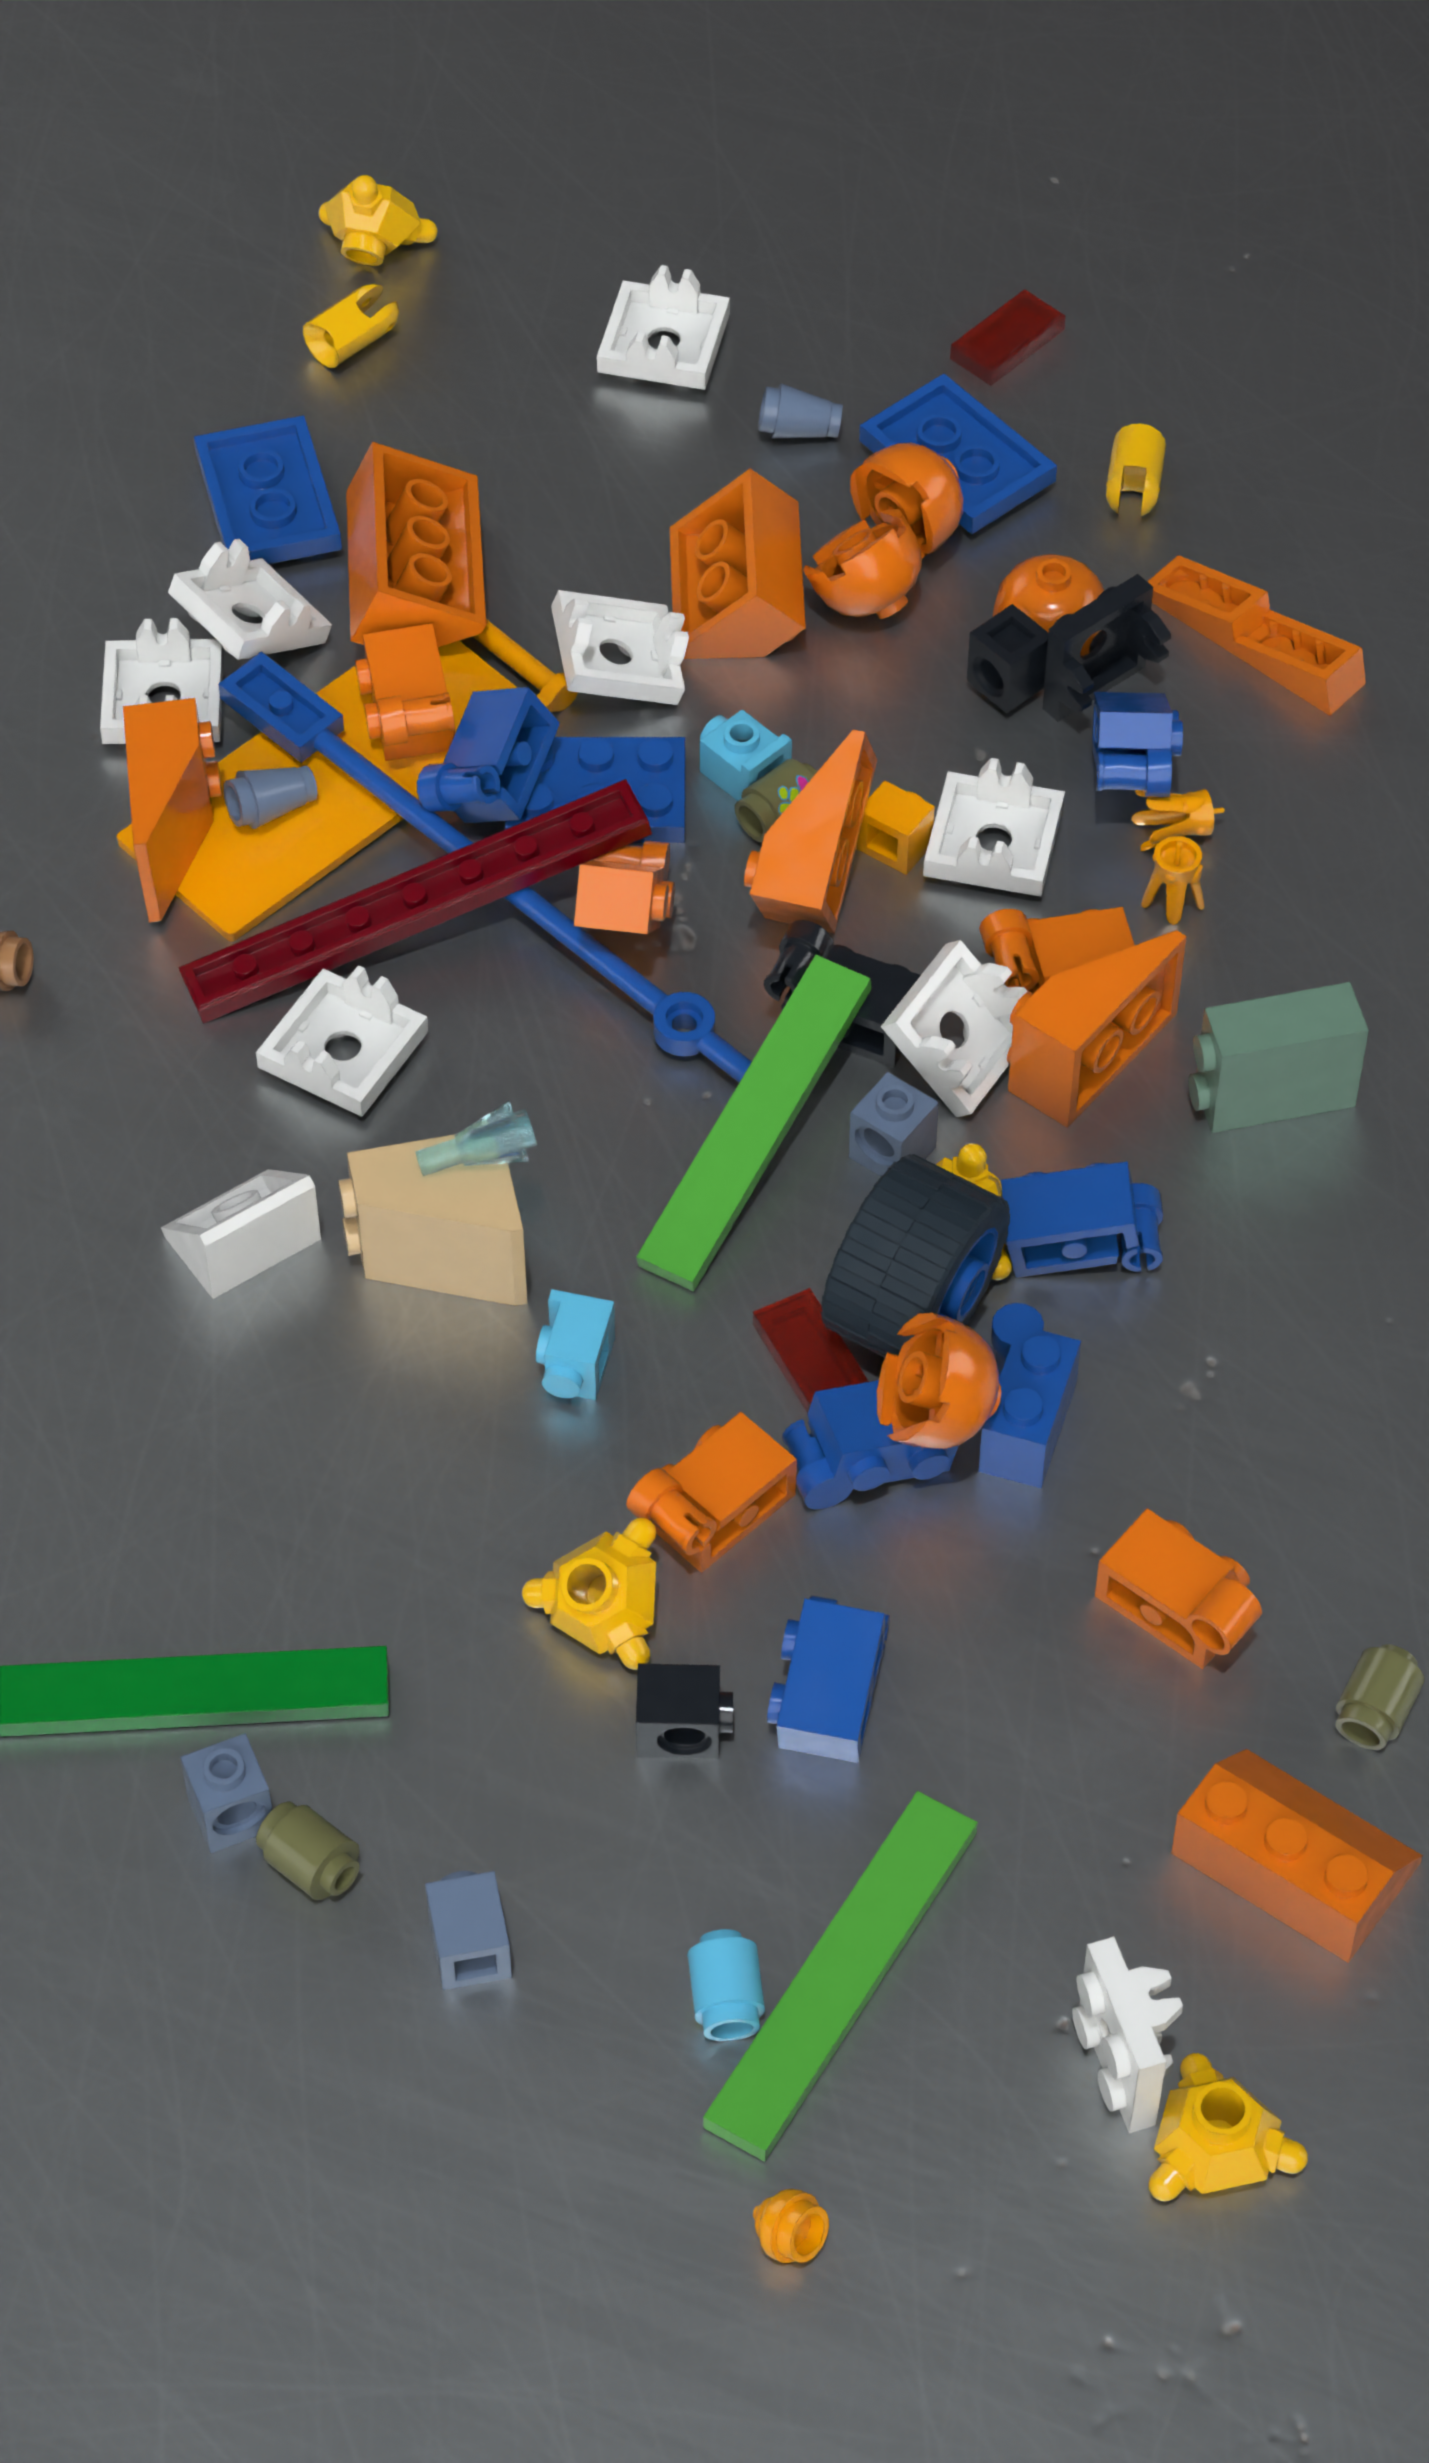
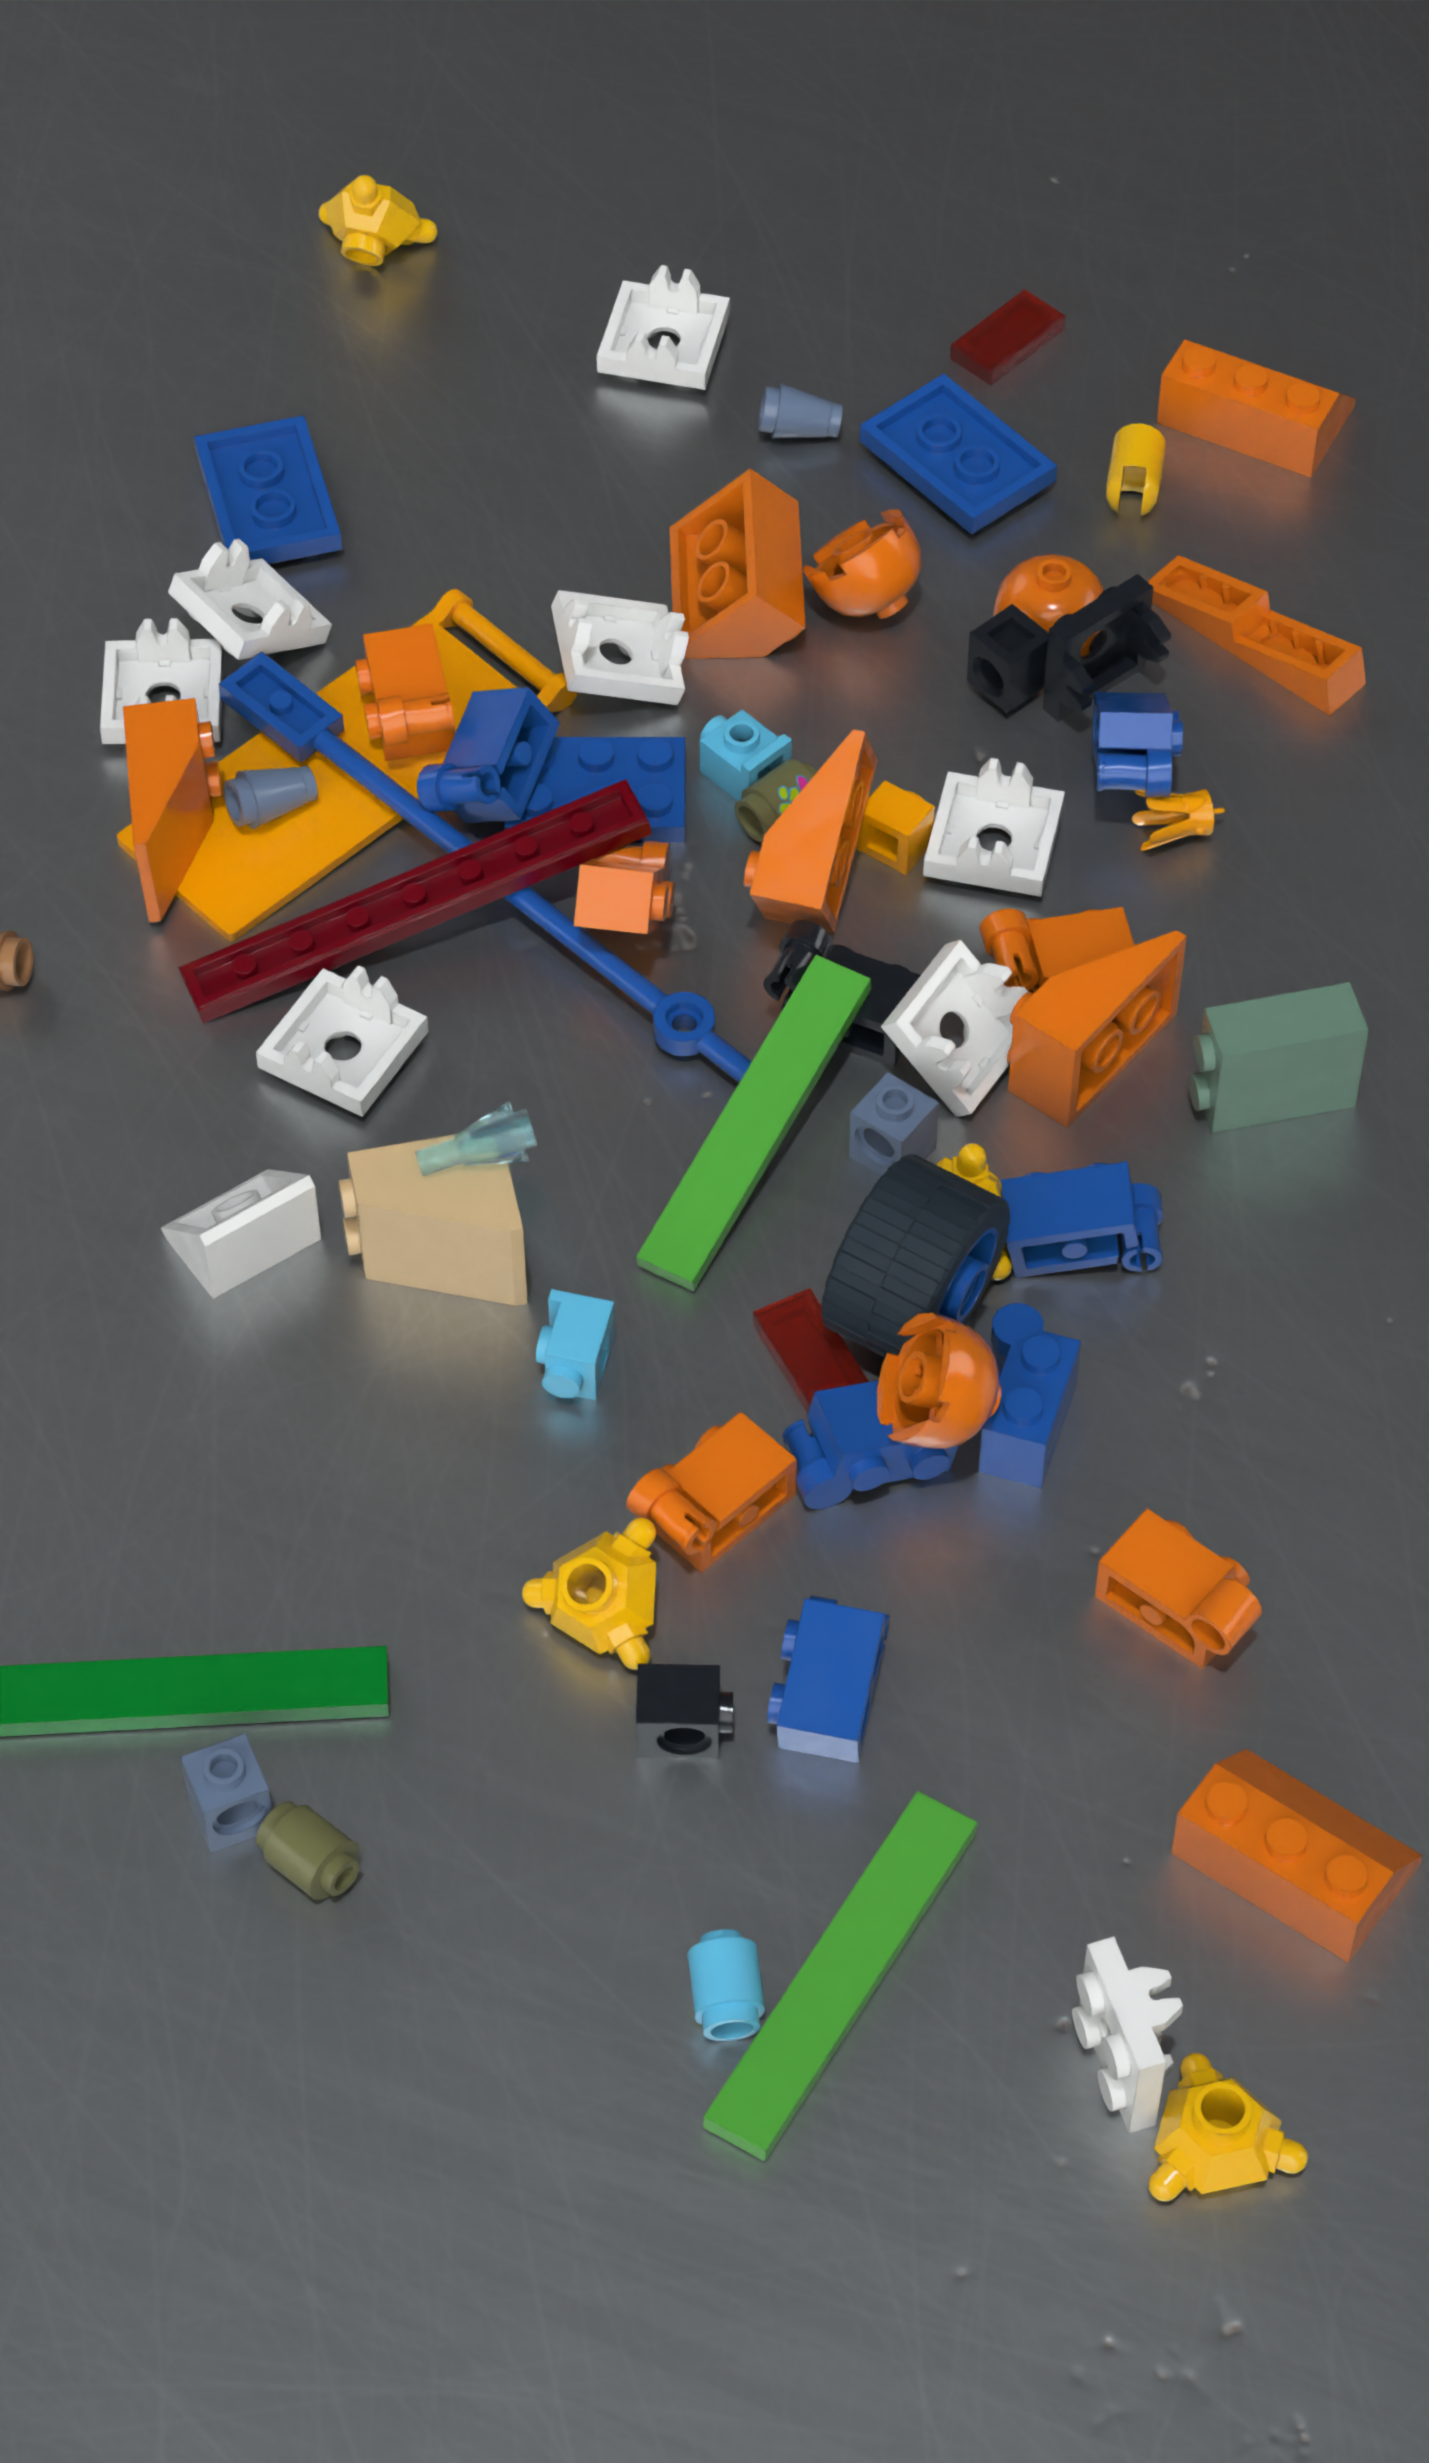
(345, 328): yellow piece -> none
(414, 547): orange slope -> none
(468, 1929): sand blue brick -> none
(791, 2226): light orange plate -> none
(917, 484): orange cylinder -> none
(1176, 865): light orange piece -> none
(1250, 408): none -> orange slope
(1379, 1696): olive brick -> none

